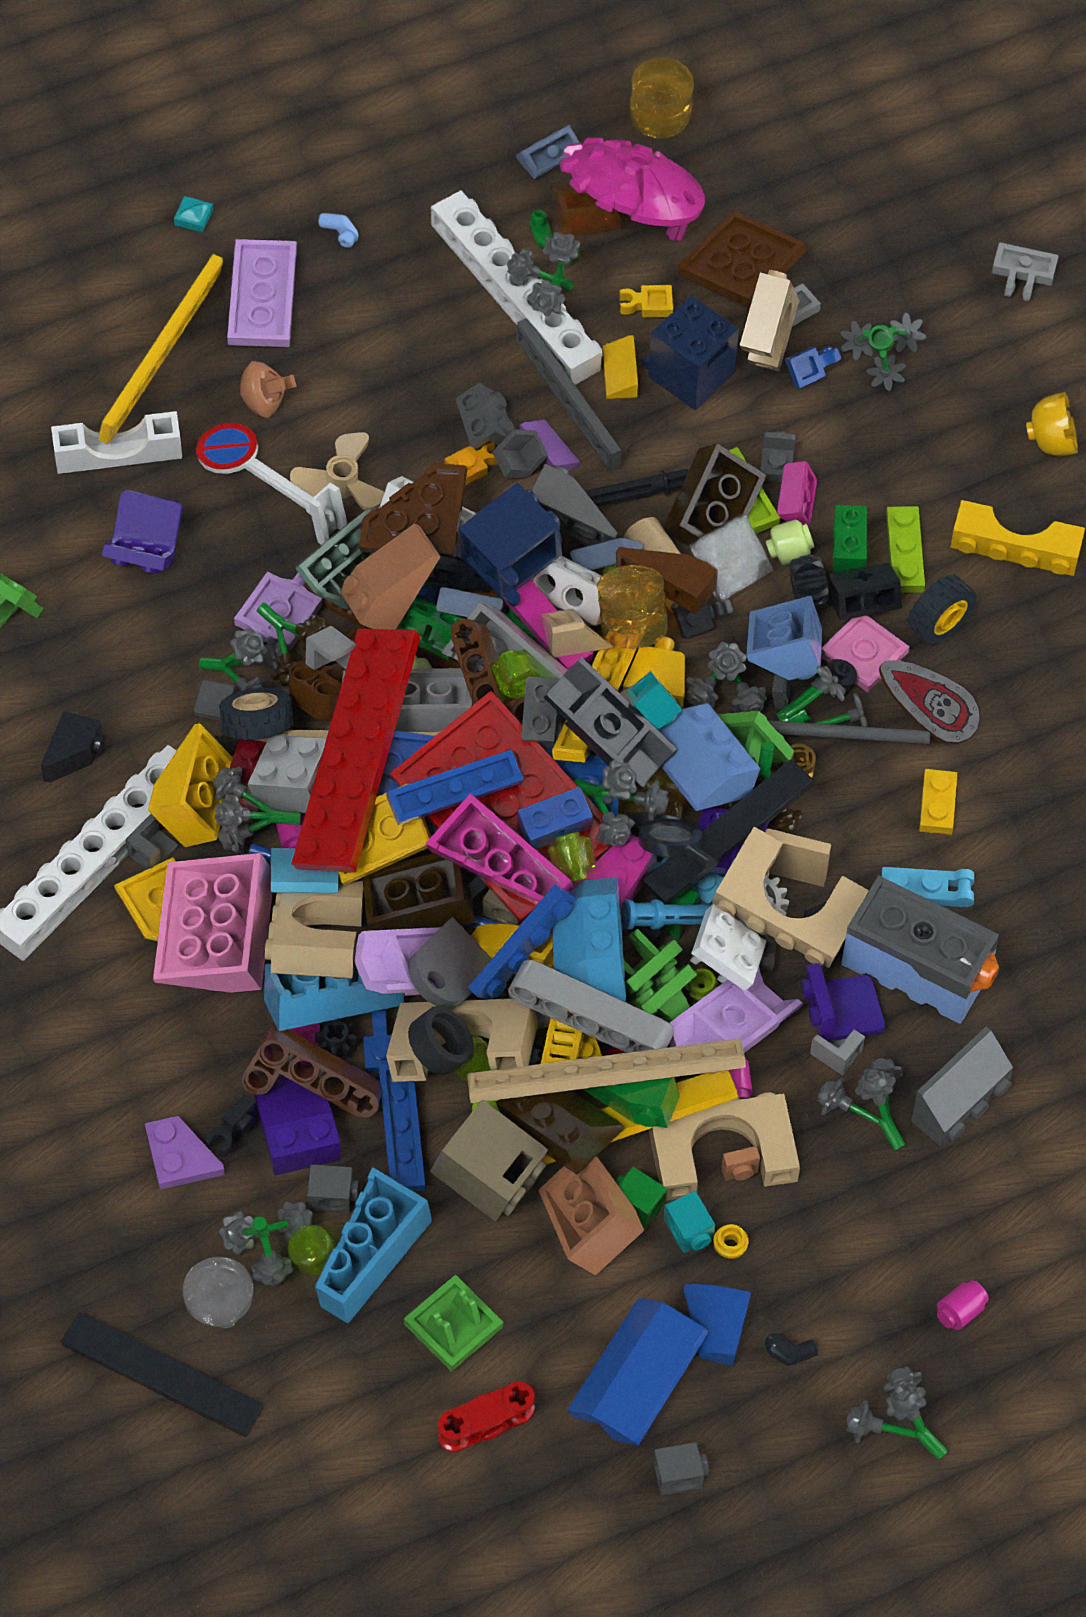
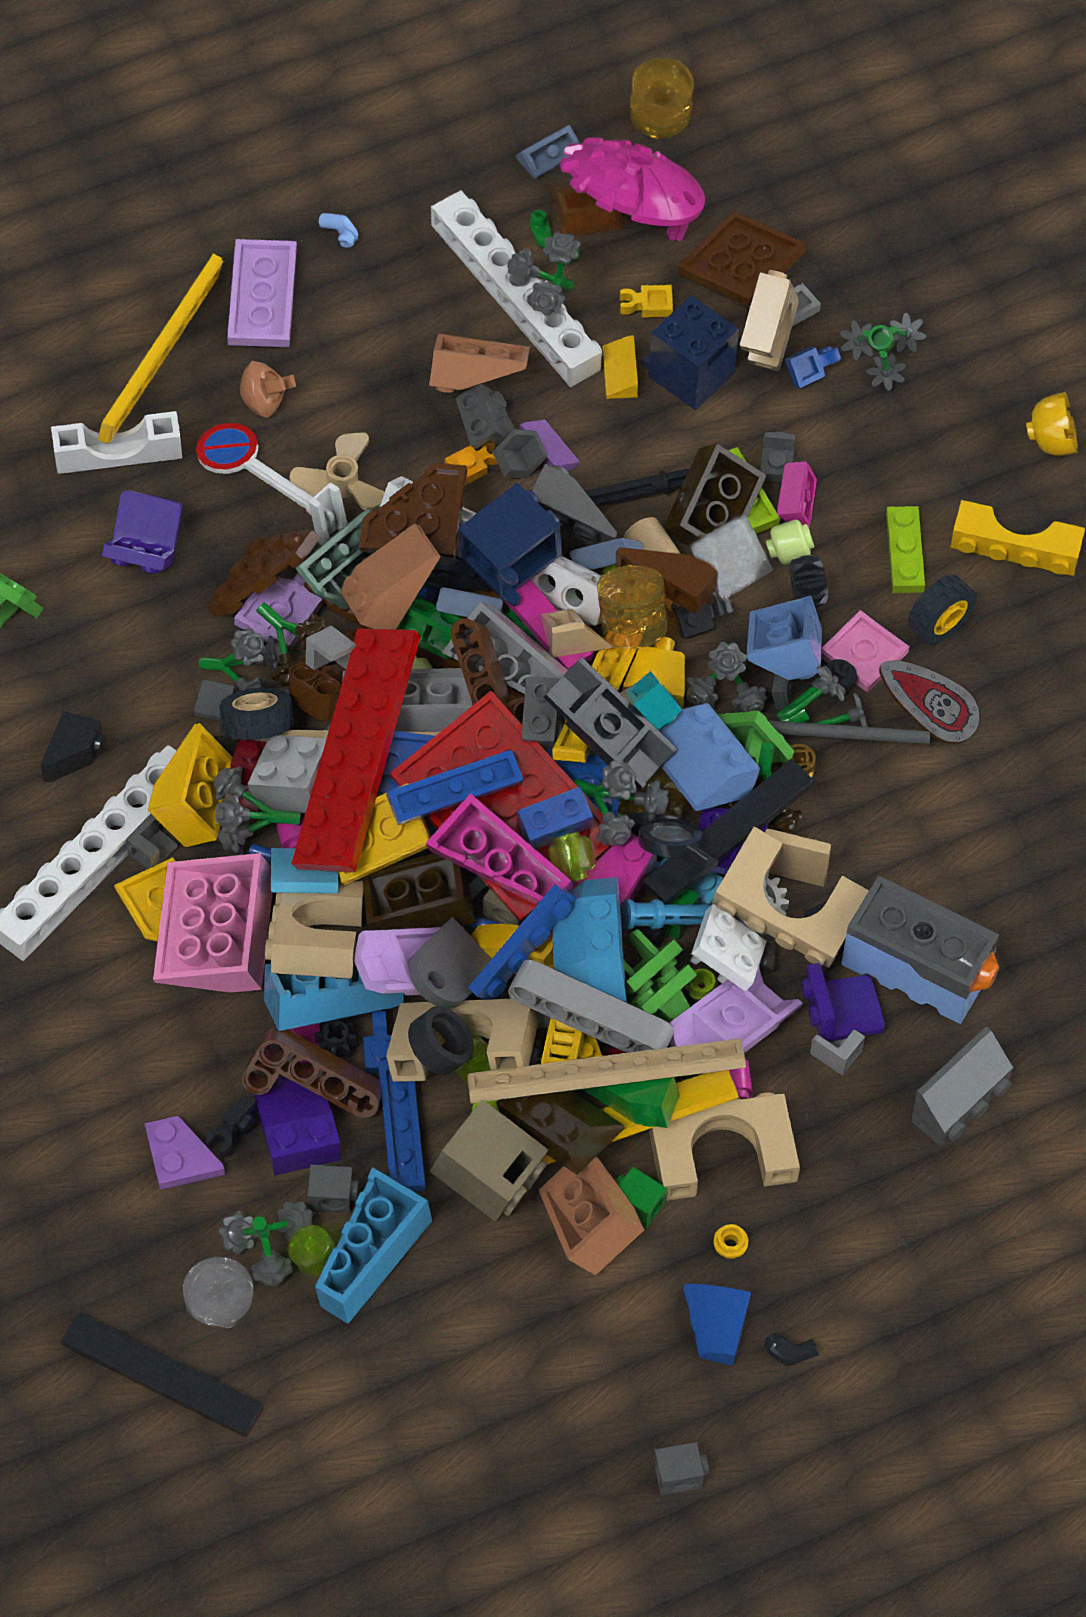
(193, 214): teal tile -> none
(259, 568): none -> reddish brown plate
(453, 1323): bright green plate -> none
(469, 361): none -> nougat slope
(486, 1416): red piece -> none
(511, 672): clear neon green head -> none
(568, 395): dark grey tile -> none
(638, 1370): blue slope -> none
(689, 1222): teal brick -> none
(740, 1164): nougat plate -> none
(849, 538): green brick -> none
(865, 591): black brick -> none
(874, 1084): dark grey plant -> none
(902, 1403): dark grey plant -> none
(934, 884): medium azure plate -> none
(938, 801): yellow plate -> none
(962, 1305): dark pink brick -> none
(1025, 265): light grey hinge -> none

